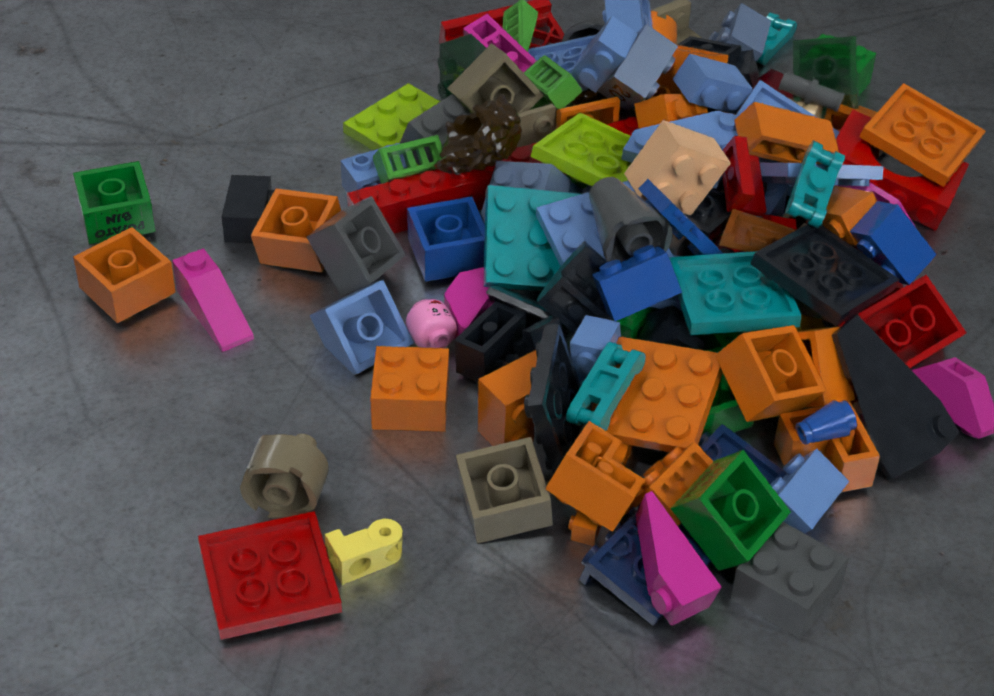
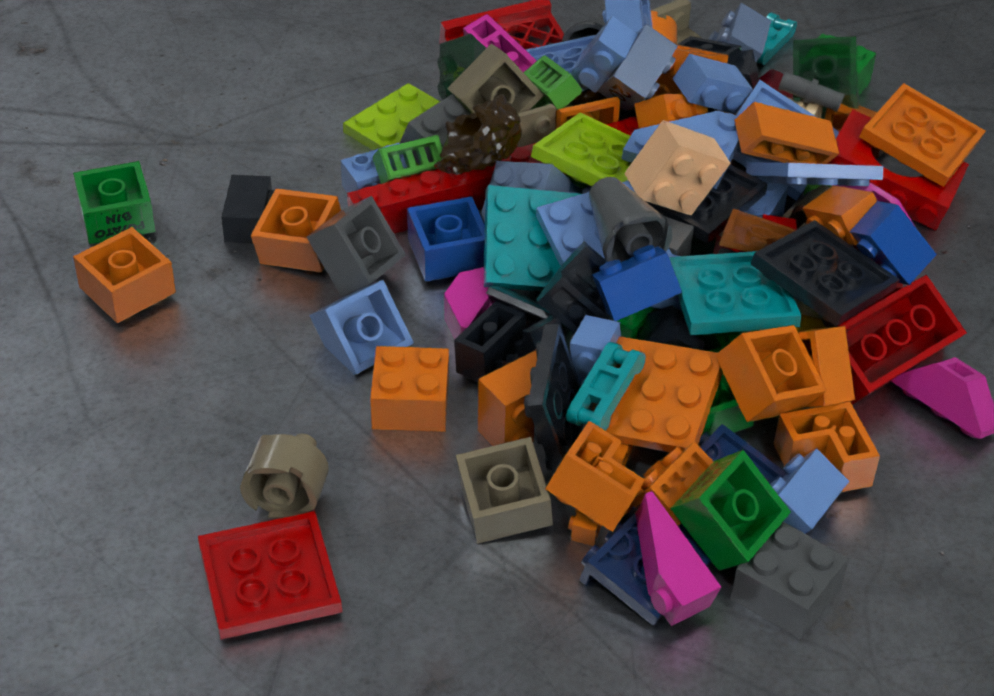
(210, 299): dark pink slope -> none
(364, 550): light yellow leg -> none
(431, 324): bright pink head -> none
(520, 22): bright green slope -> none
(679, 222): blue wing -> none
(743, 179): red panel -> none
(814, 184): teal plate -> none
(827, 423): blue cone -> none
(898, 408): black wedge -> none

